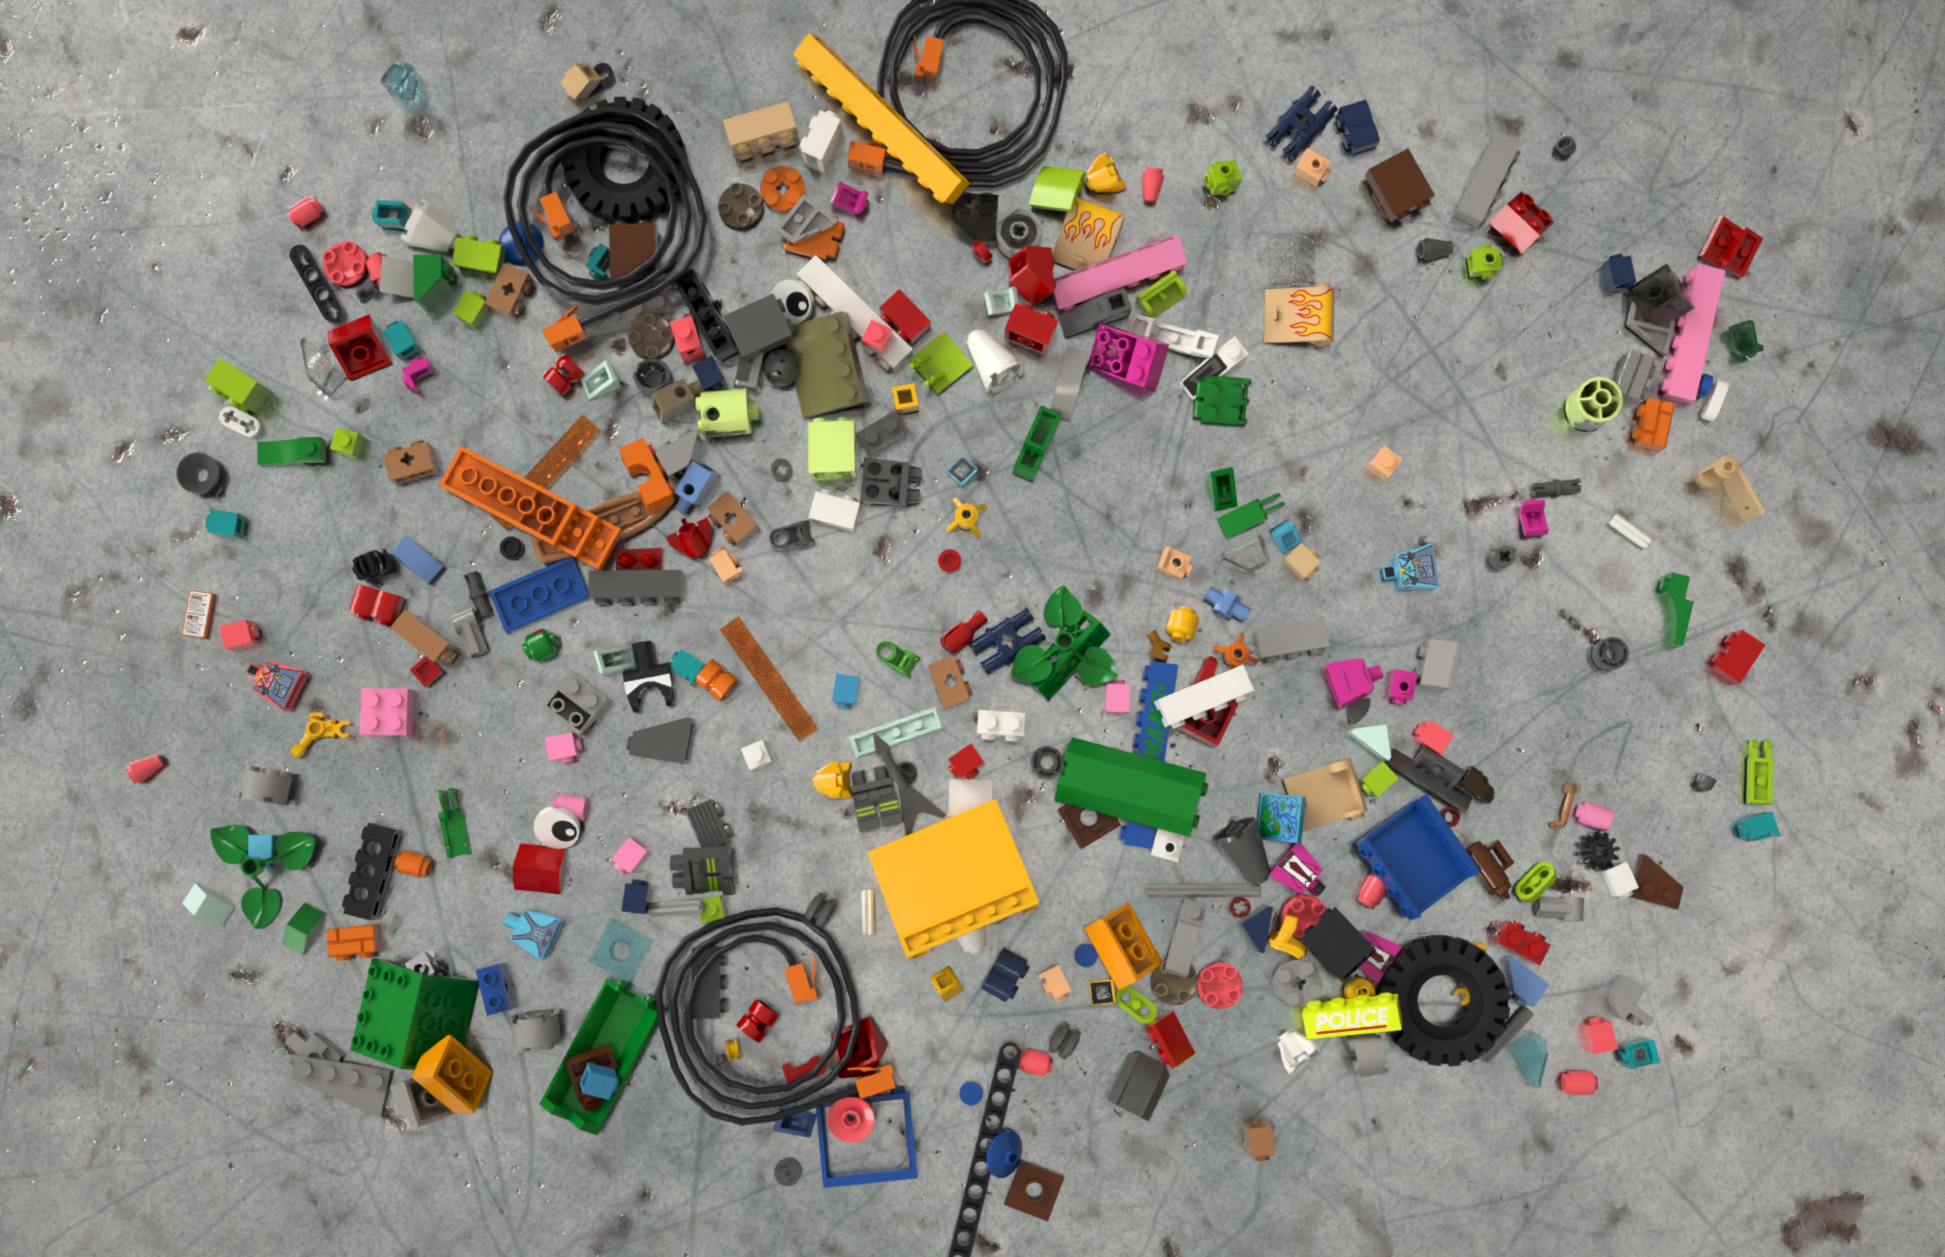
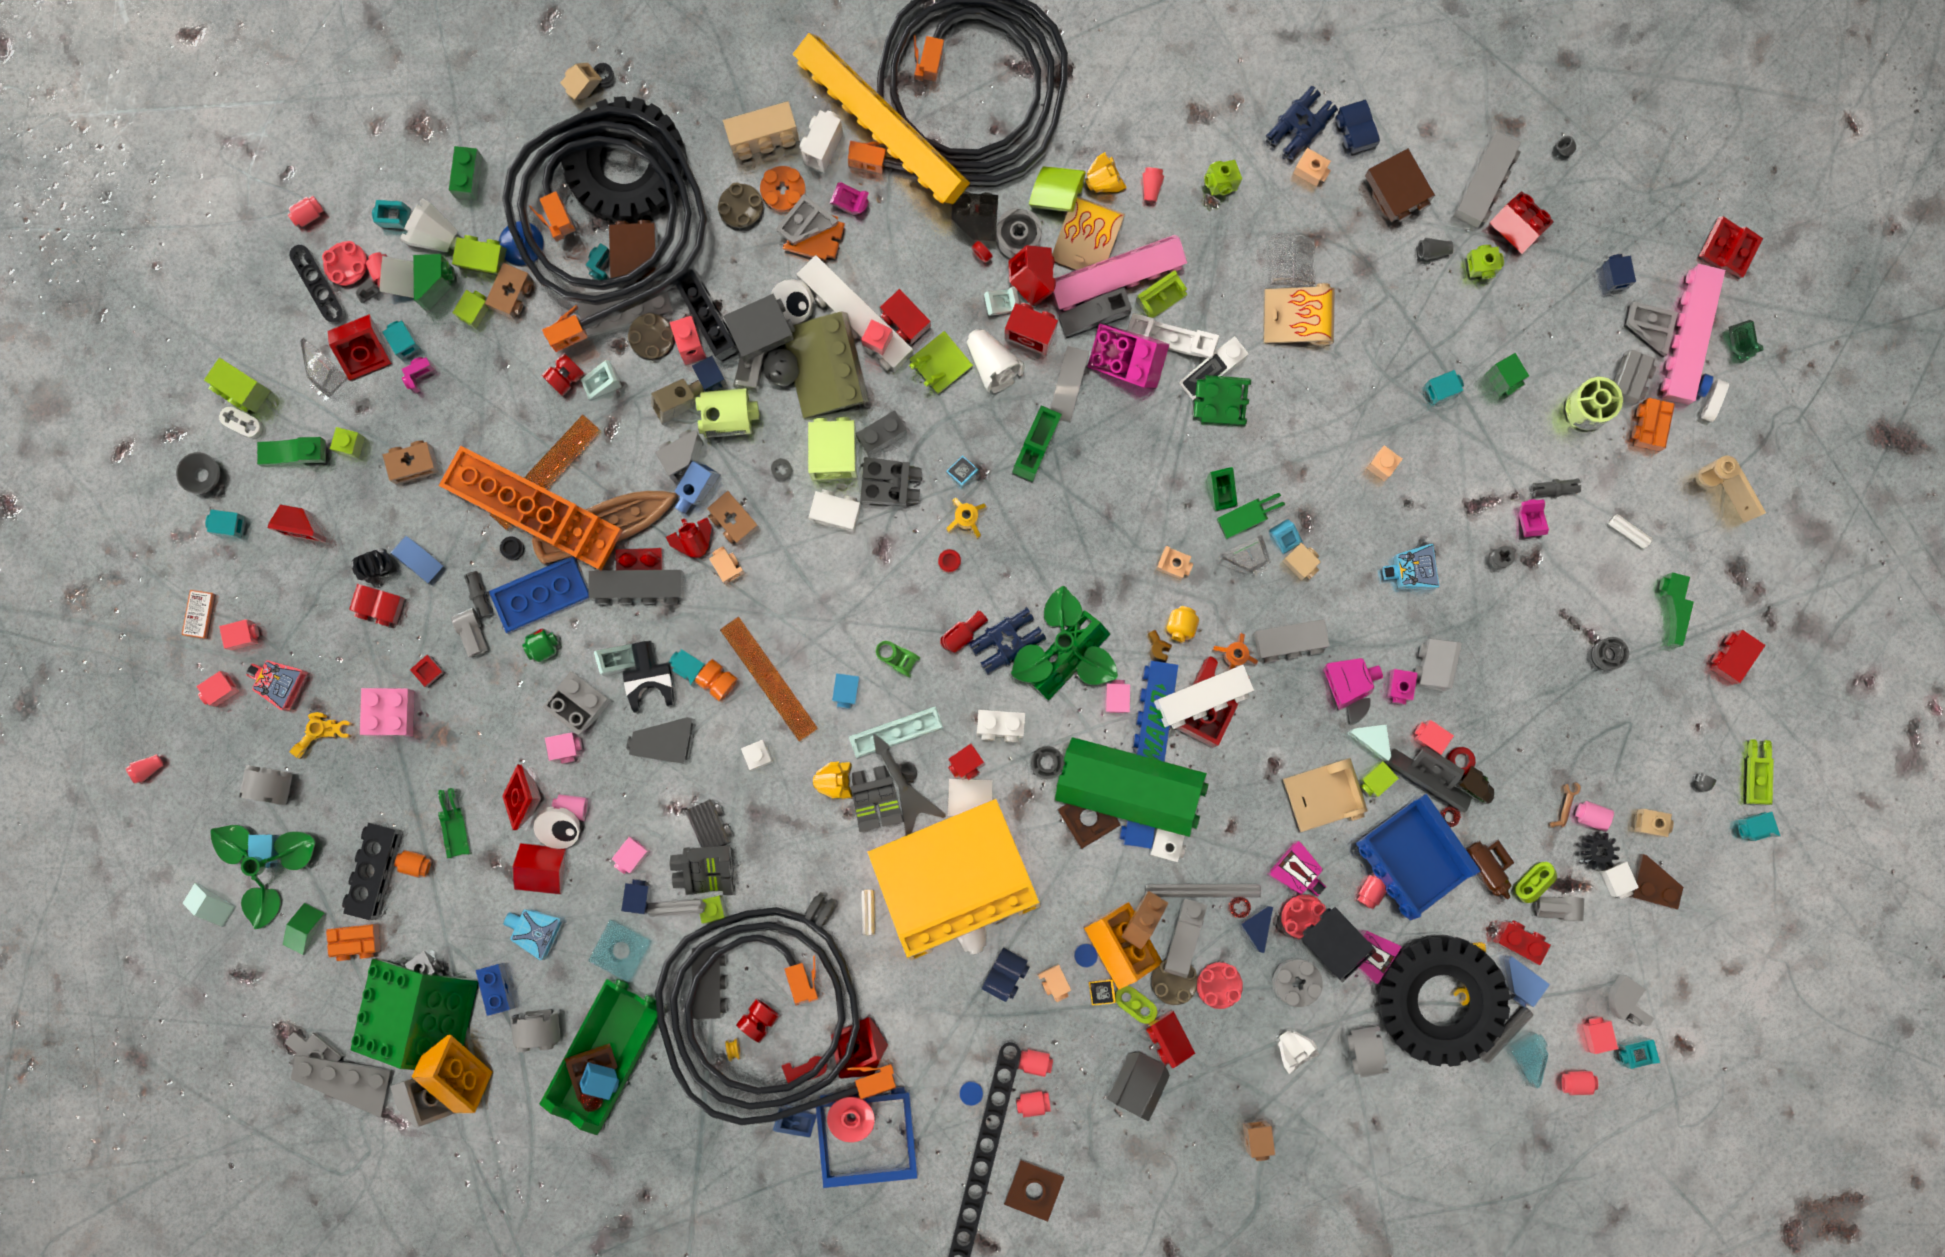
(217, 689): none -> coral brick
(296, 523): none -> red slope
(401, 81): clear light blue slope -> none
(425, 638): medium nougat brick -> none
(465, 173): none -> green brick
(520, 797): none -> red slope
(639, 458): orange arch -> none
(653, 377): dark grey helmet -> none
(787, 1172): dark grey piece -> none
(793, 535): dark grey piece -> none
(905, 398): yellow brick -> none
(940, 671): medium nougat brick -> none
(947, 984): yellow slope -> none
(1004, 1154): blue dish -> none
(1033, 1104): none -> coral brick
(1064, 1041): dark grey wheel -> none
(1144, 920): none -> medium nougat brick
(1227, 603): medium blue axle -> none
(1245, 849): dark grey cone -> none
(1281, 817): tile -> none
(1285, 941): yellow piece -> none
(1352, 1016): neon yellow brick -> none
(1357, 983): yellow head -> none
(1444, 387): none -> teal brick
(1465, 751): none -> red piece
(1508, 375): none -> green brick
(1653, 823): none -> tan brick
(1660, 296): clear smoke slope -> none

